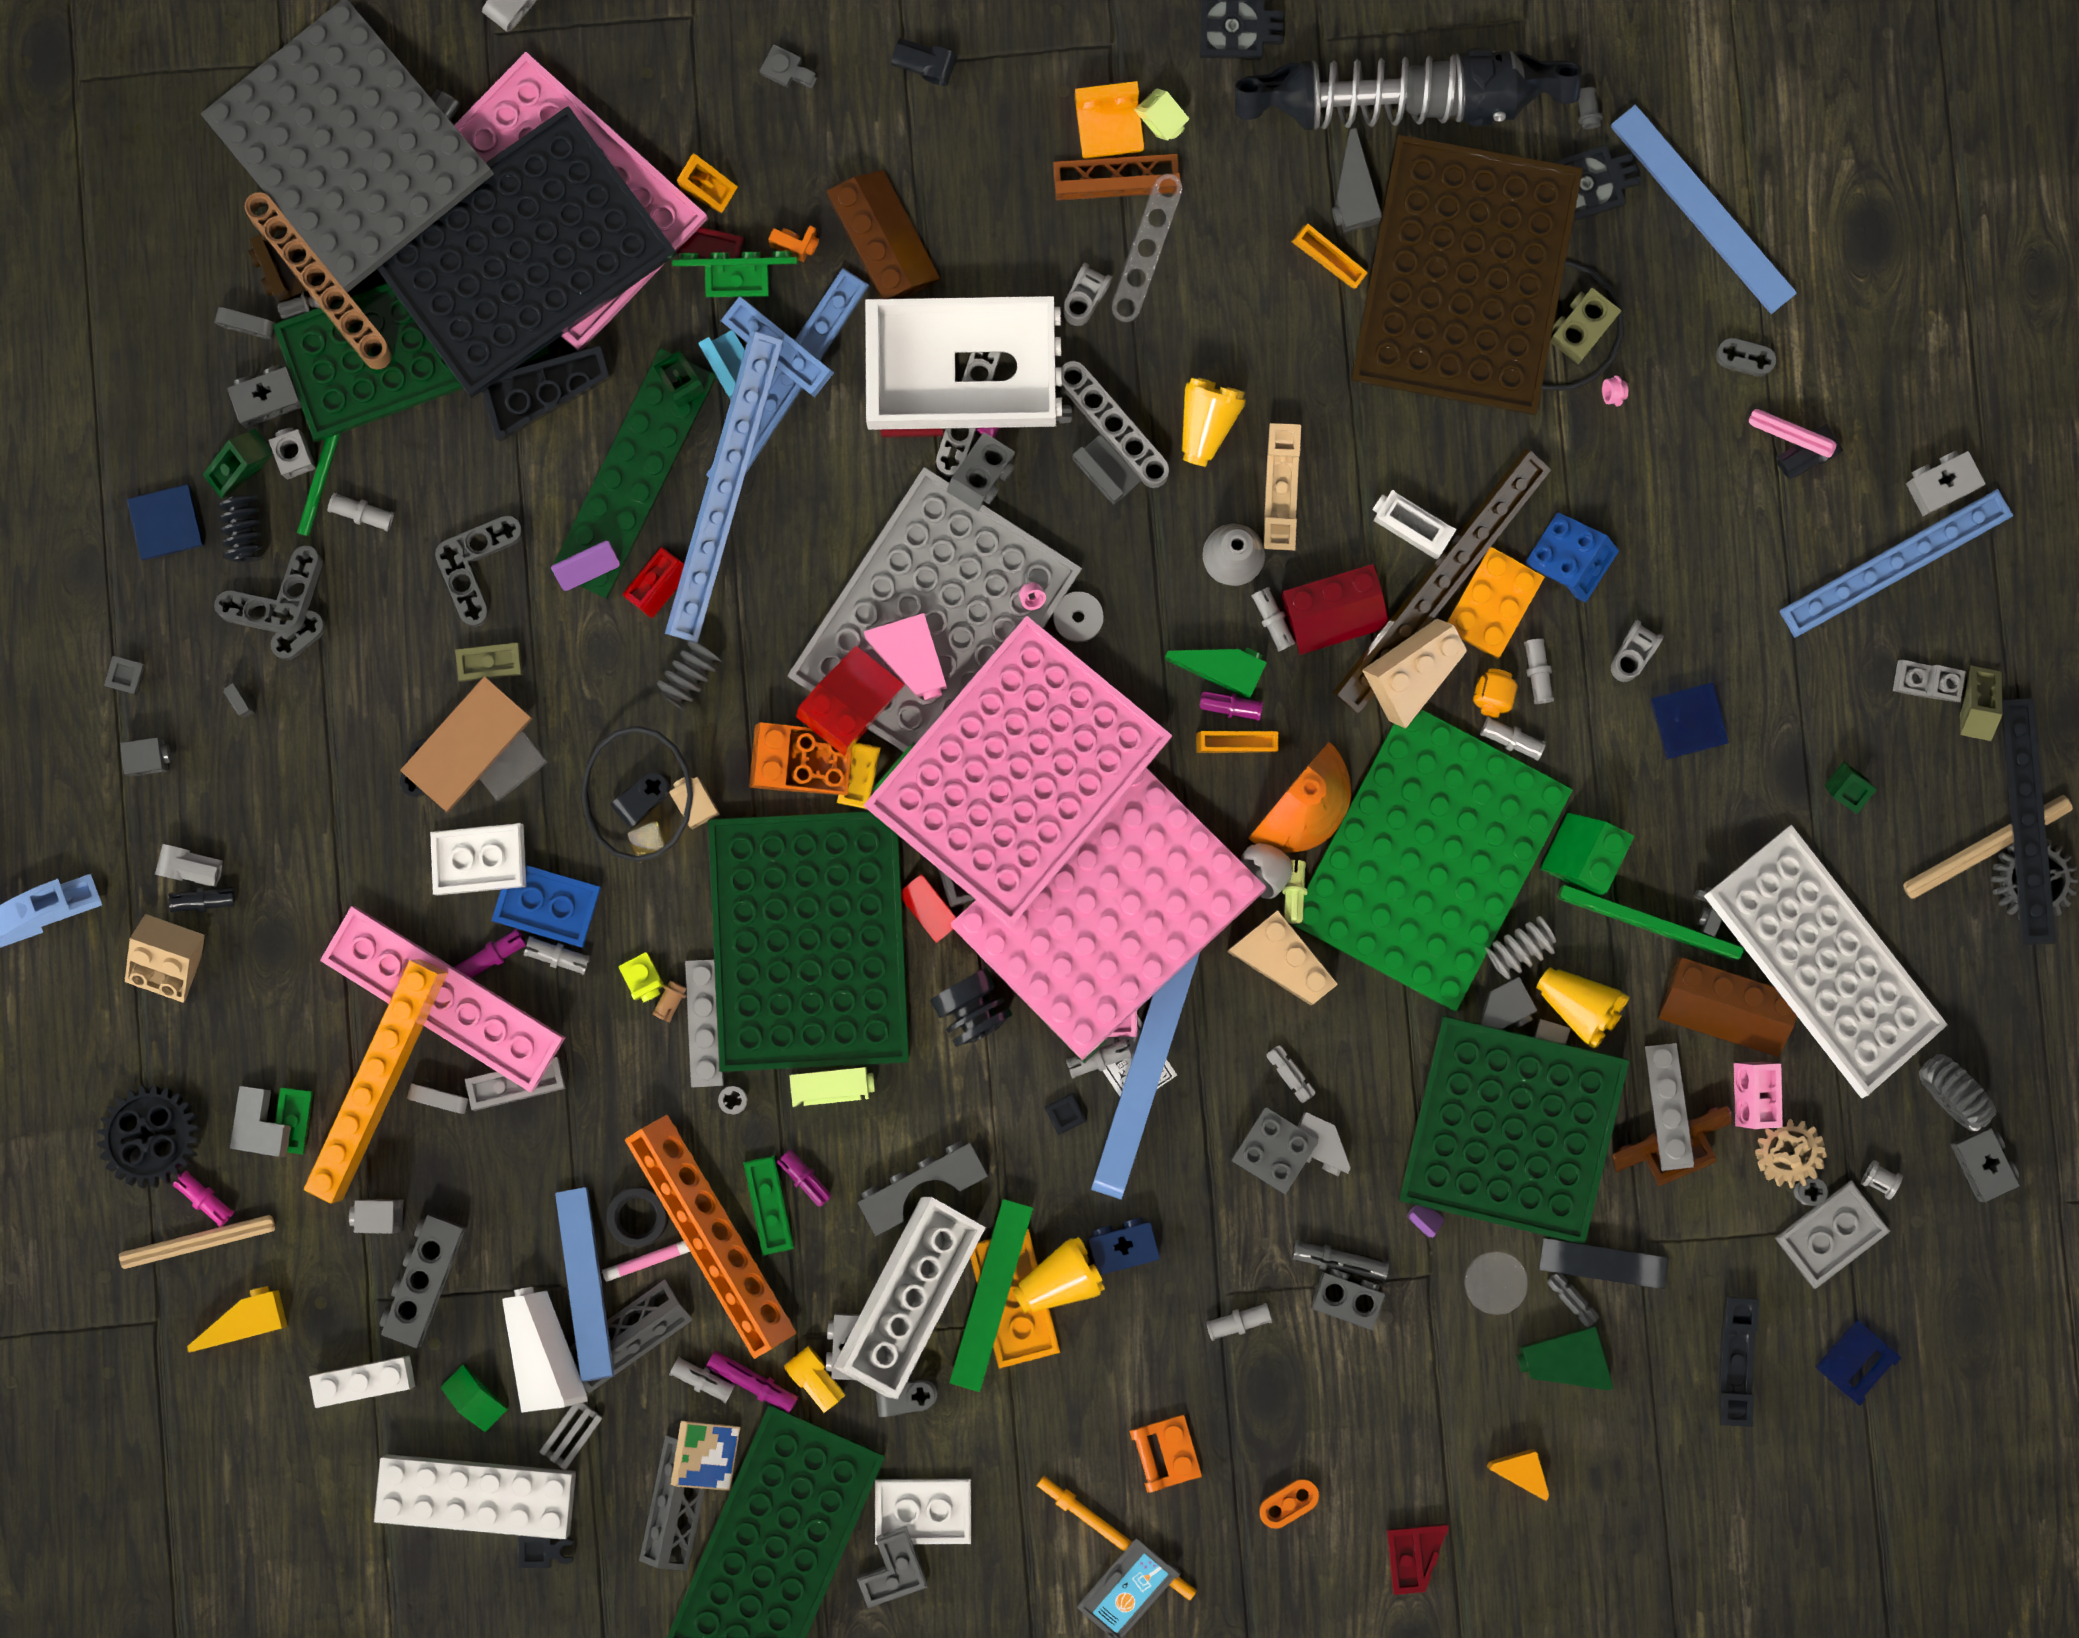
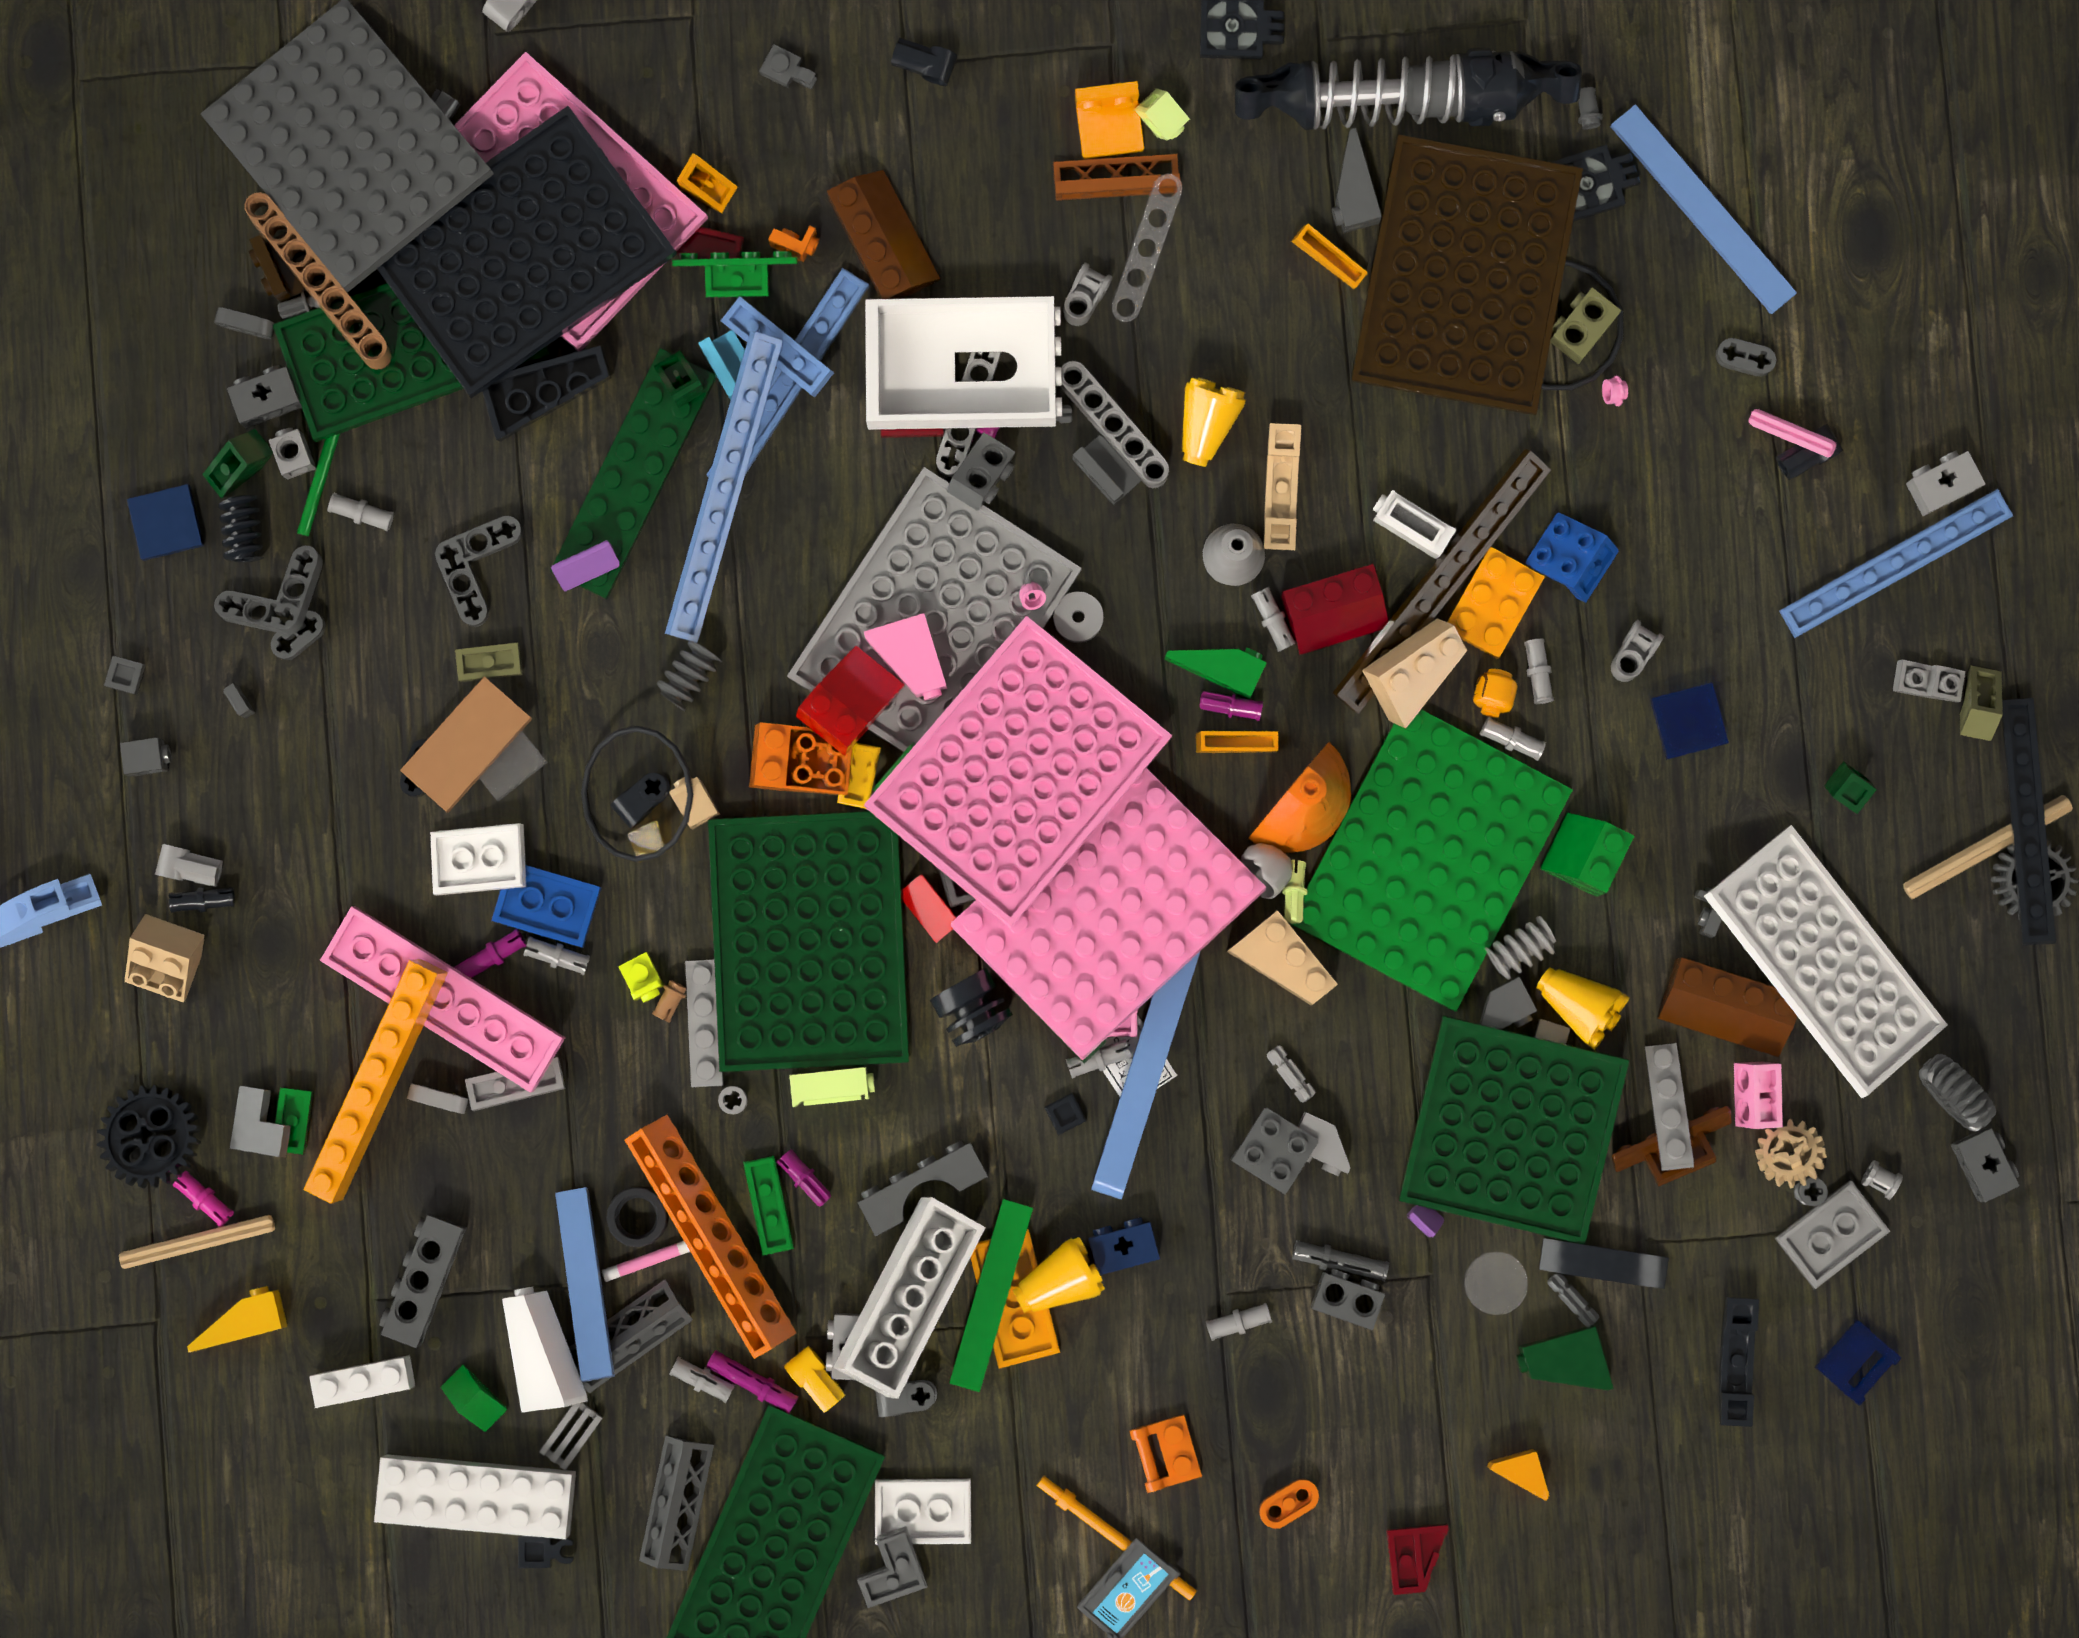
(377, 1216): light grey brick -> none
(655, 583): red slope -> none
(705, 1455): tile -> none
(1650, 923): green tile -> none

